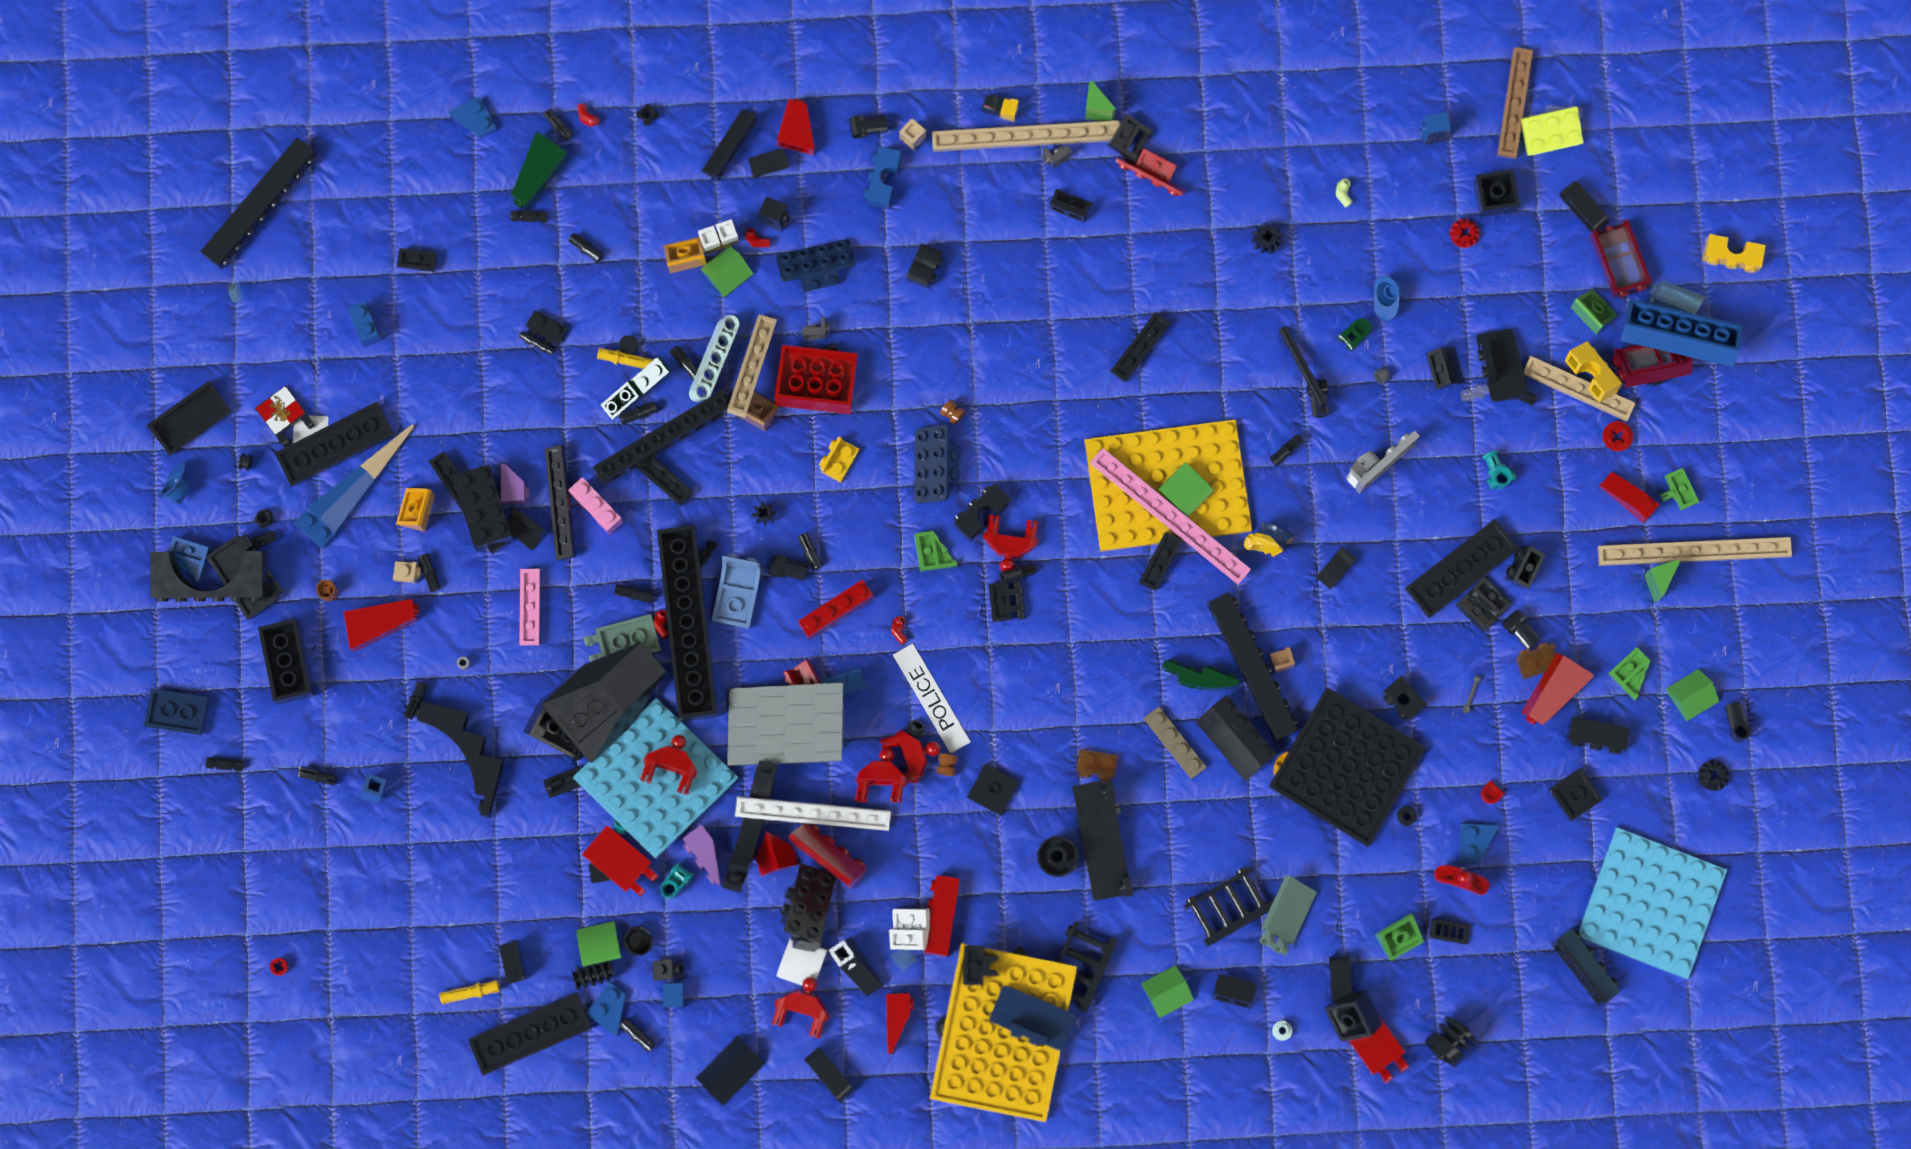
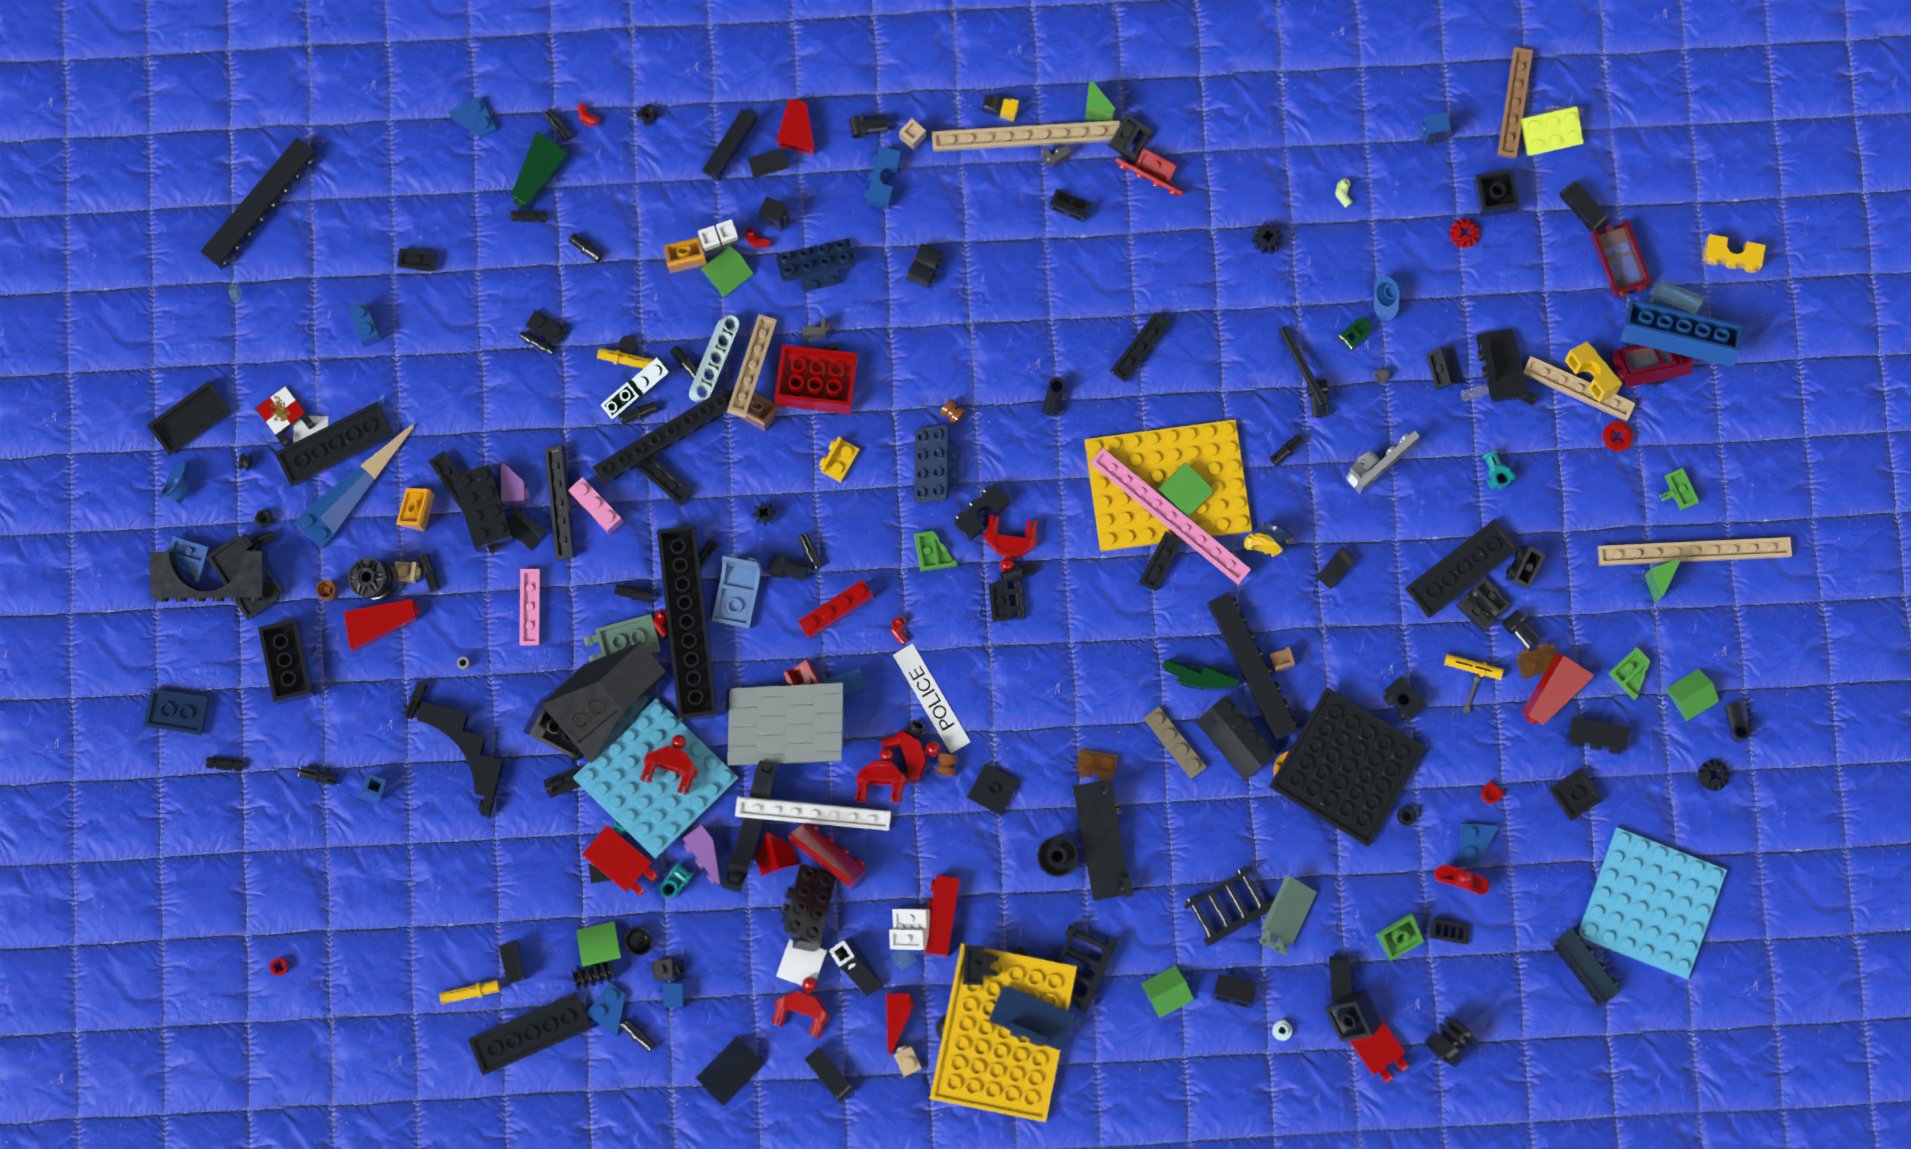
(373, 579): none -> black wheel
(907, 1060): none -> tan bracket
(1053, 398): none -> black piece
(1452, 660): none -> yellow pin
(1593, 311): bright green slope -> none
(1629, 496): red slope -> none

